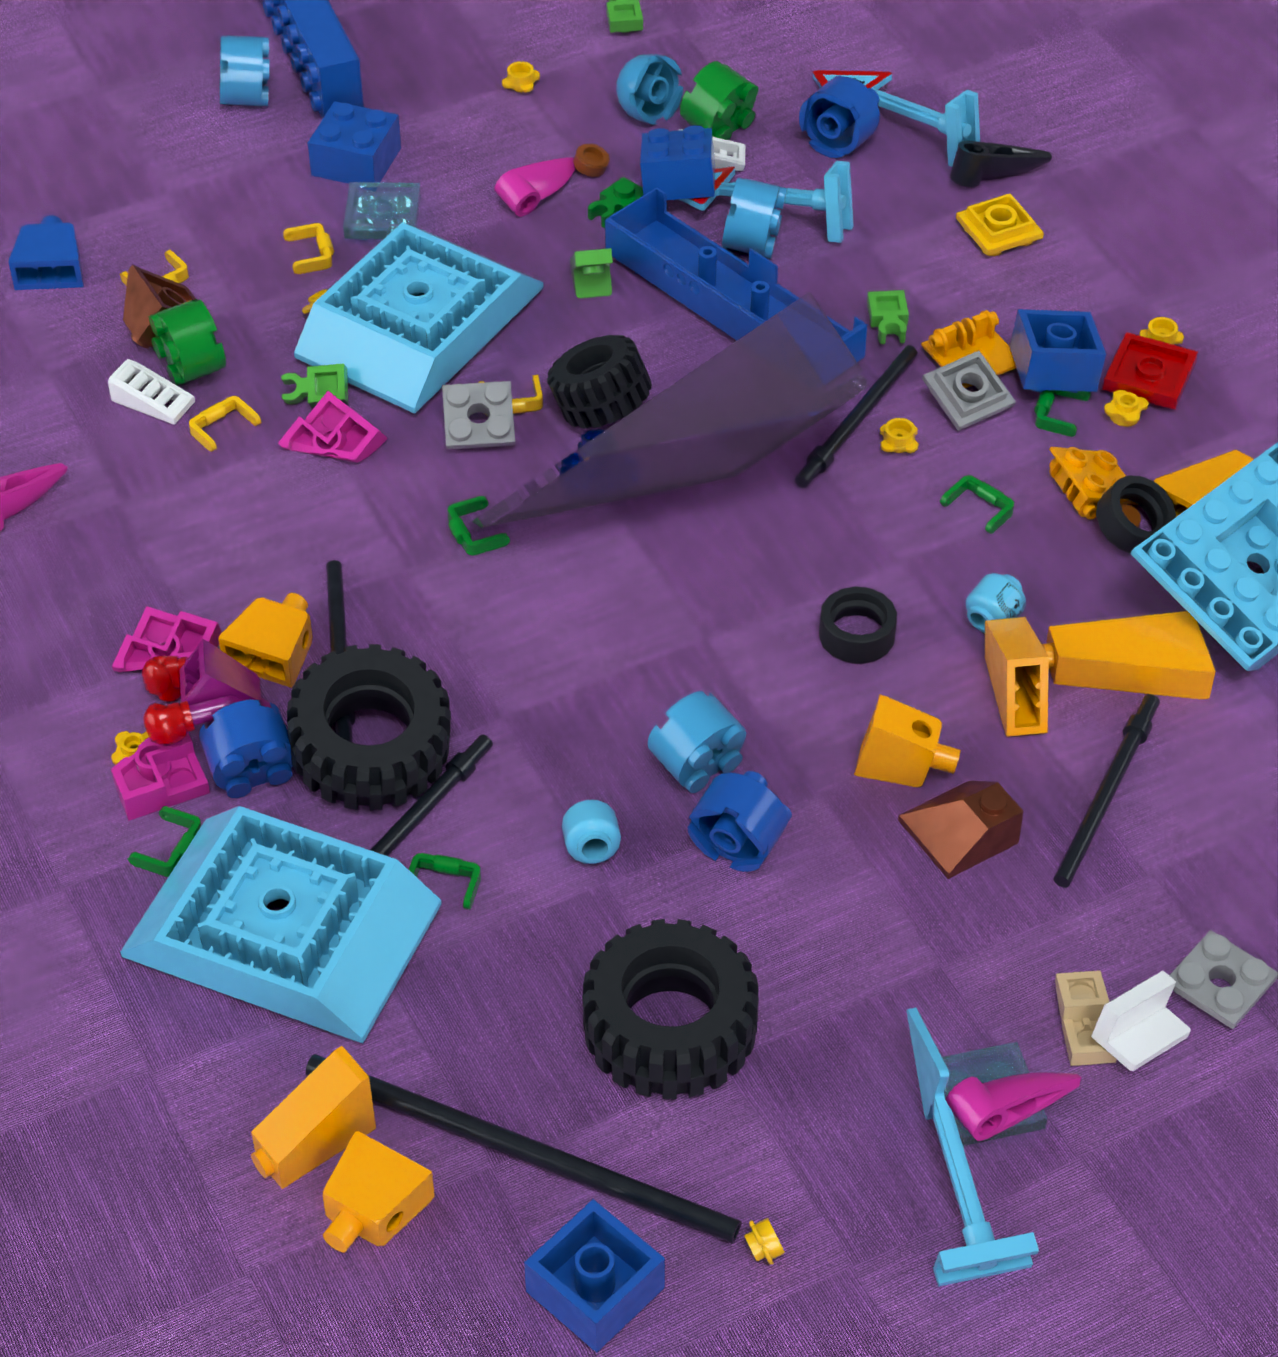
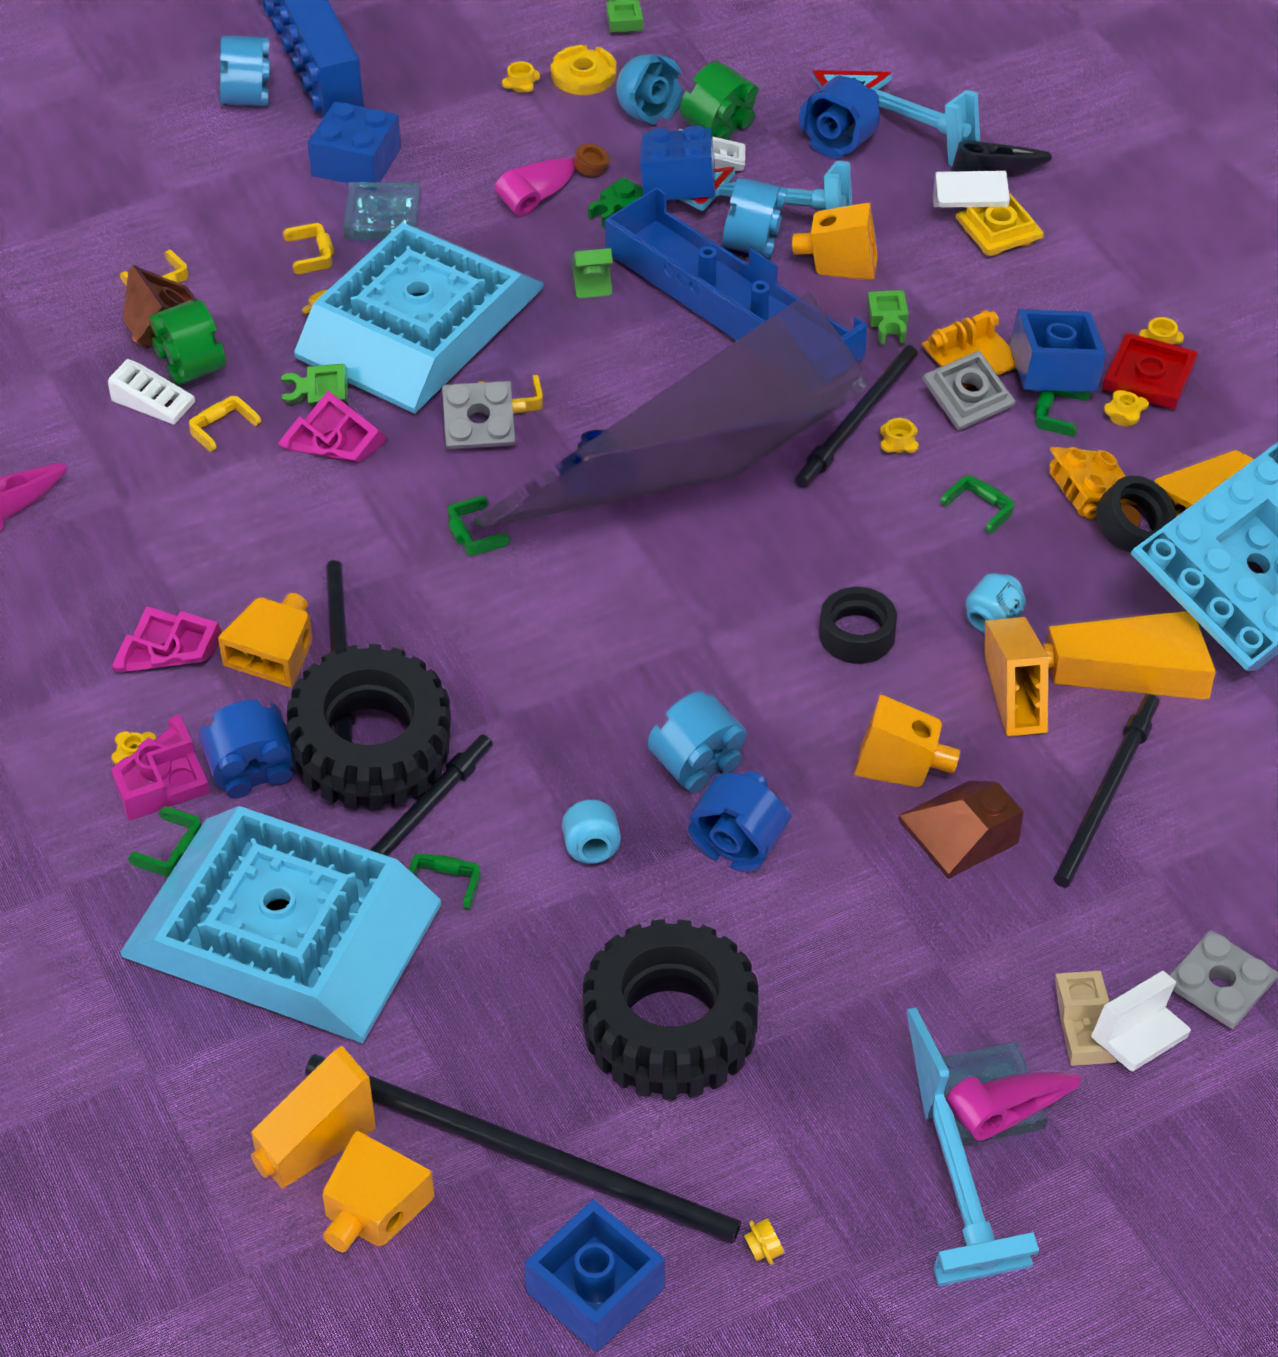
(46, 256): blue torso -> none
(205, 684): torso -> none
(569, 78): none -> yellow tile
(599, 381): black tyre -> none
(841, 242): none -> light orange torso
(971, 189): none -> white panel

